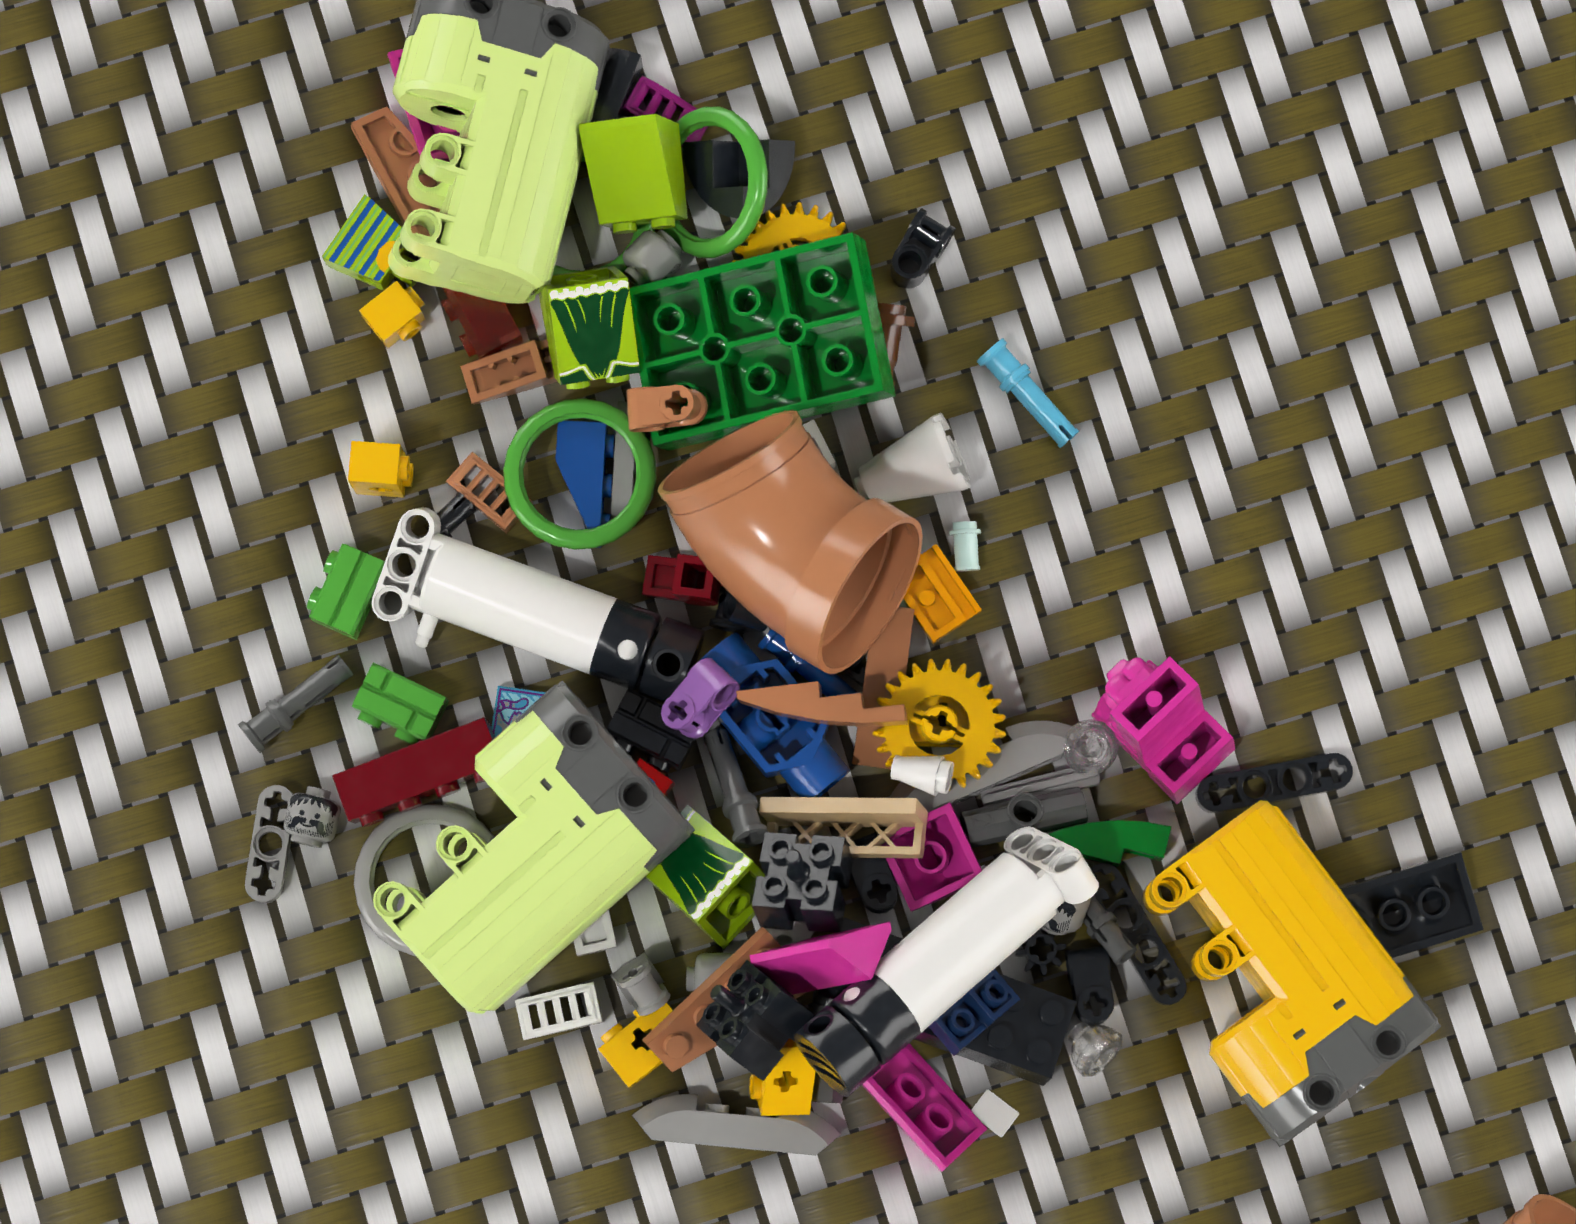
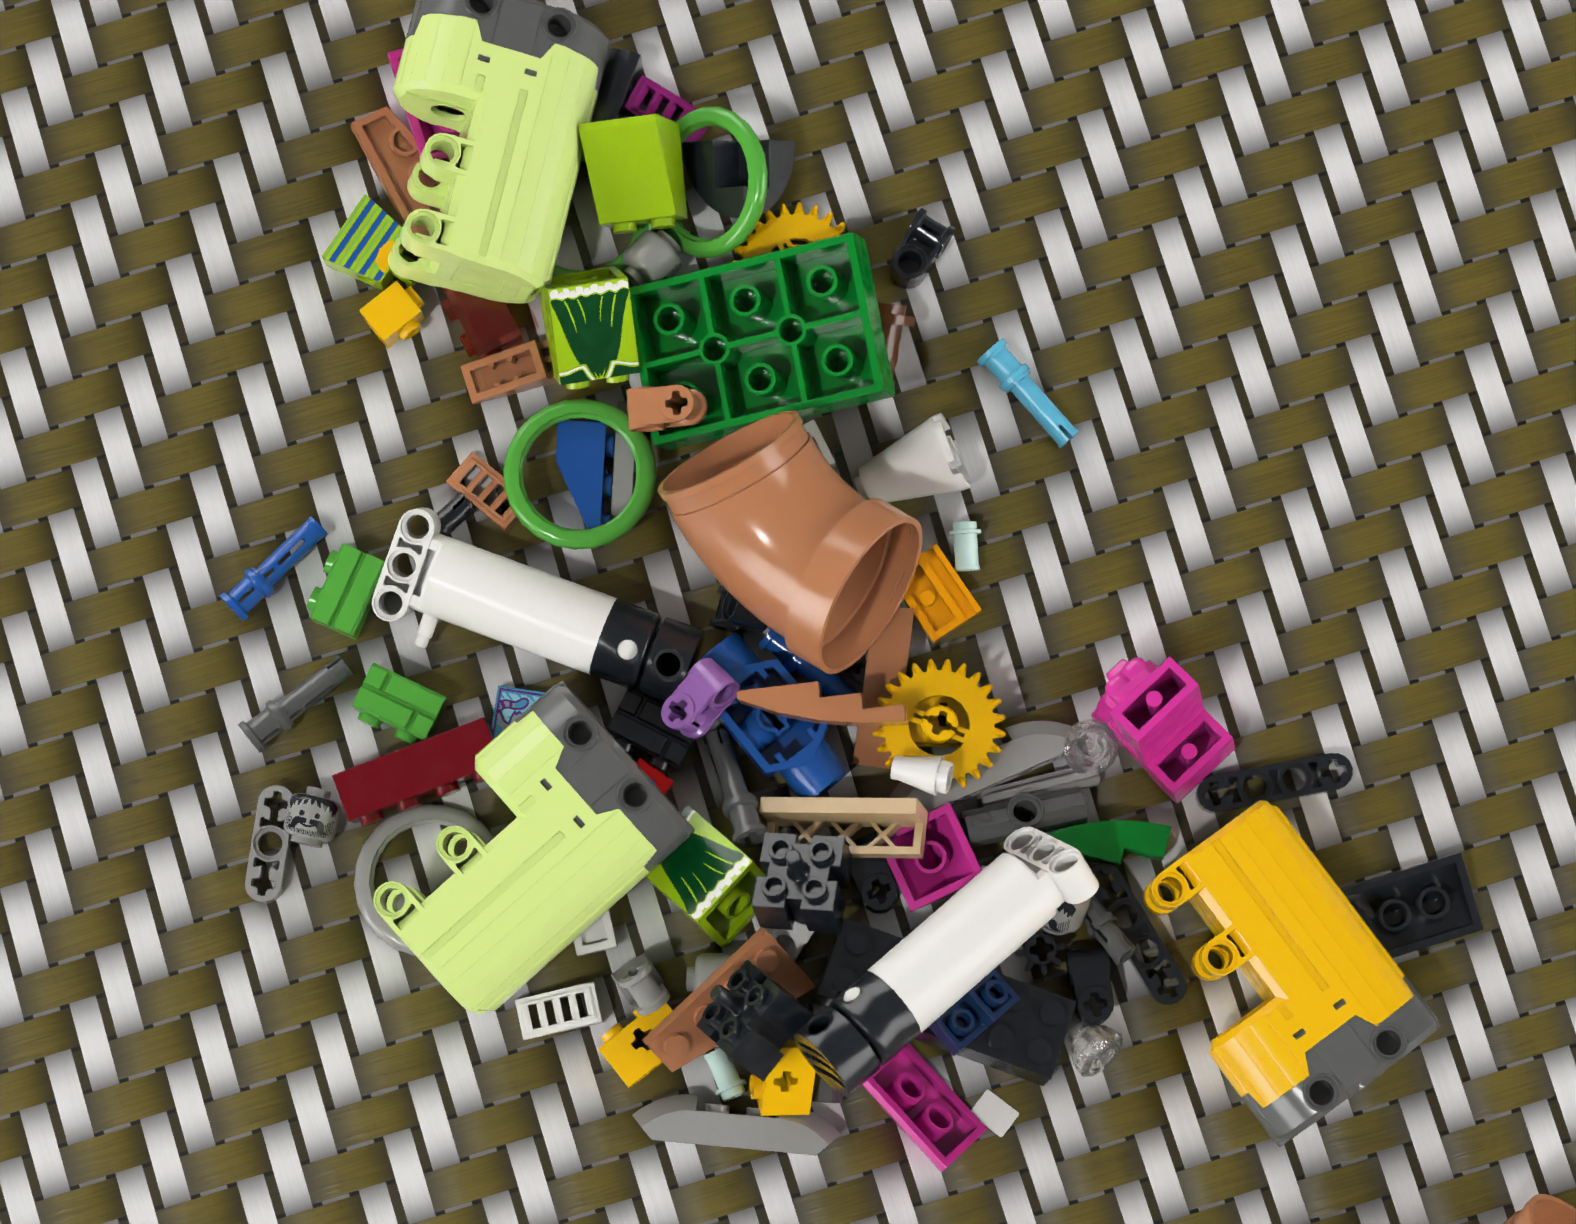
(310, 532): none -> blue pin
(379, 469): yellow brick -> none
(681, 580): dark red brick -> none
(725, 1075): none -> light aqua pin
(825, 959): dark pink slope -> none

